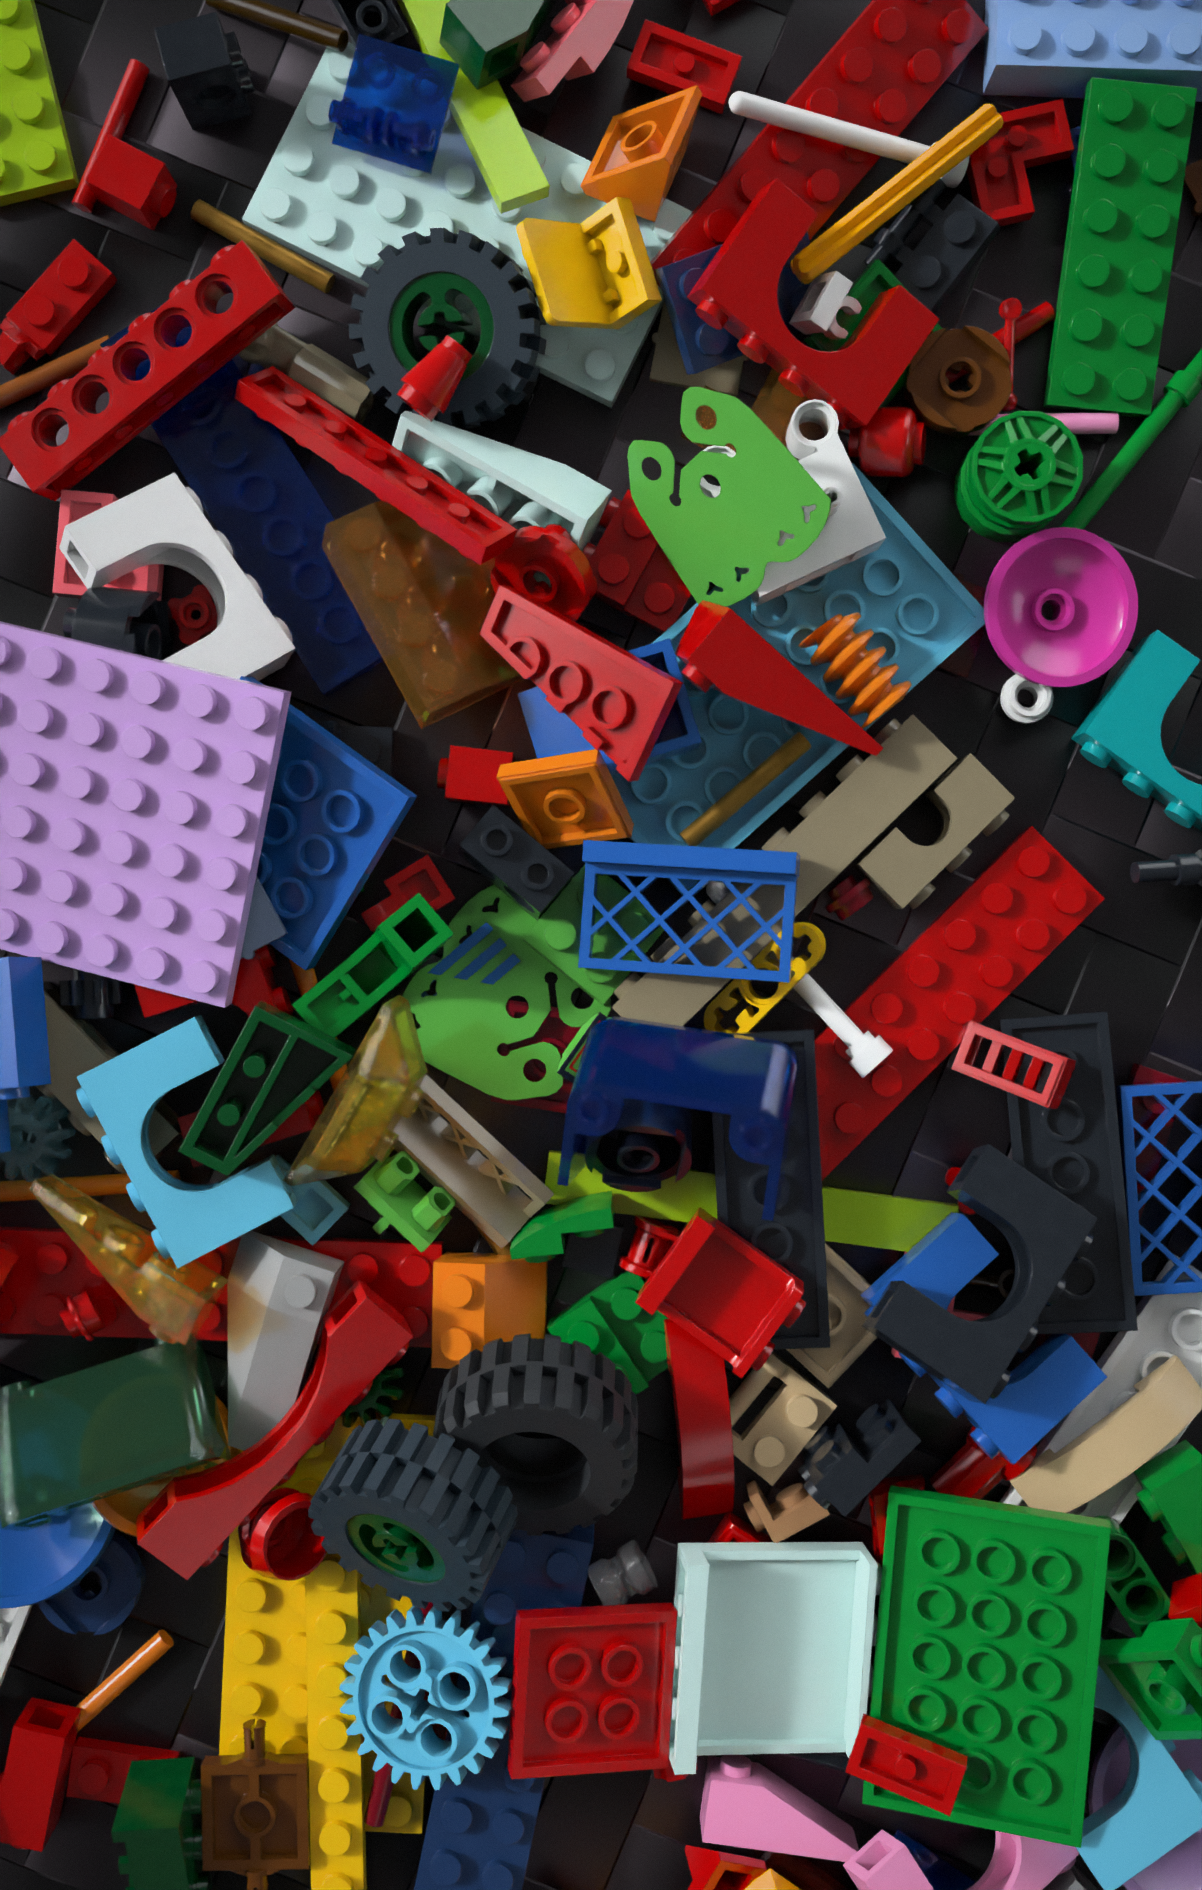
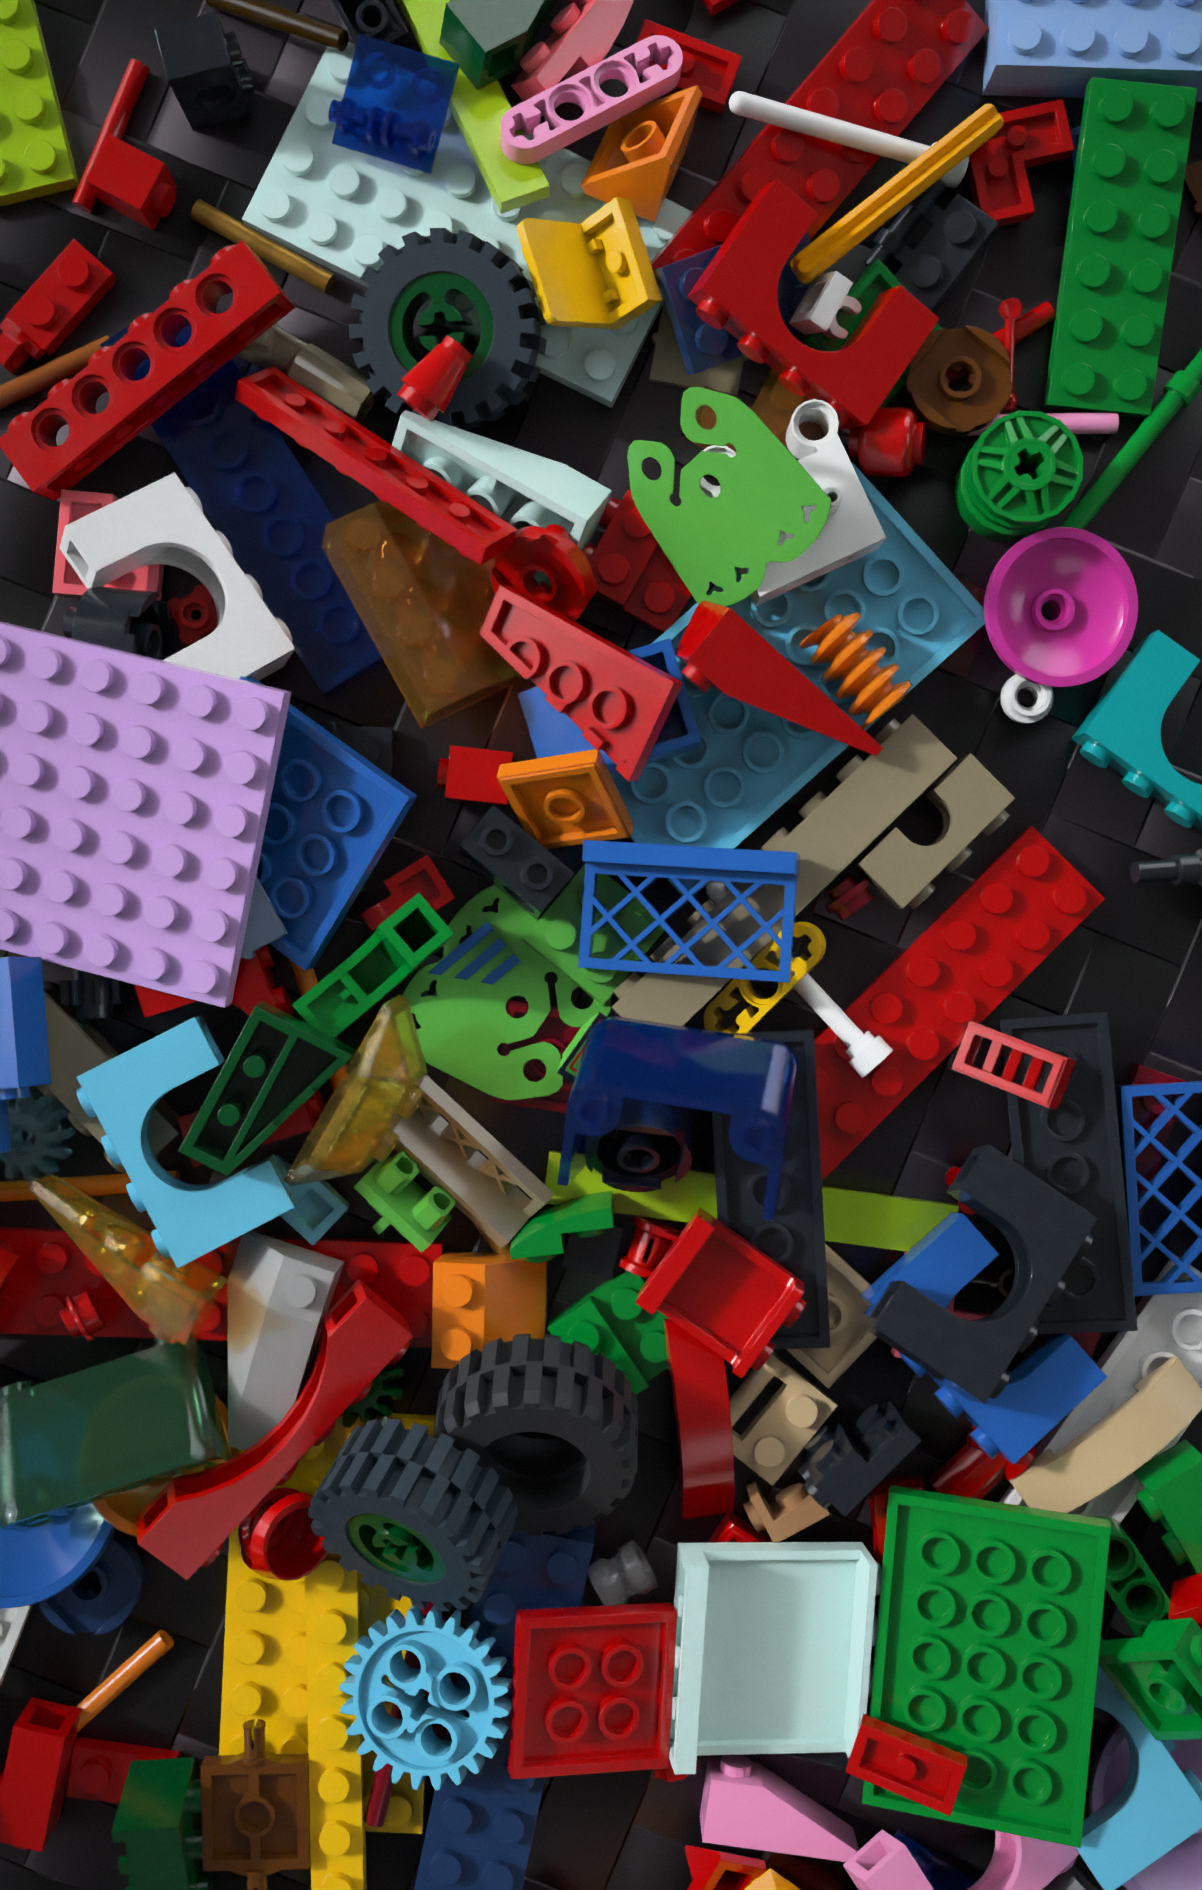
(586, 93): none -> bright pink beam
(746, 790): pearl gold bar -> none

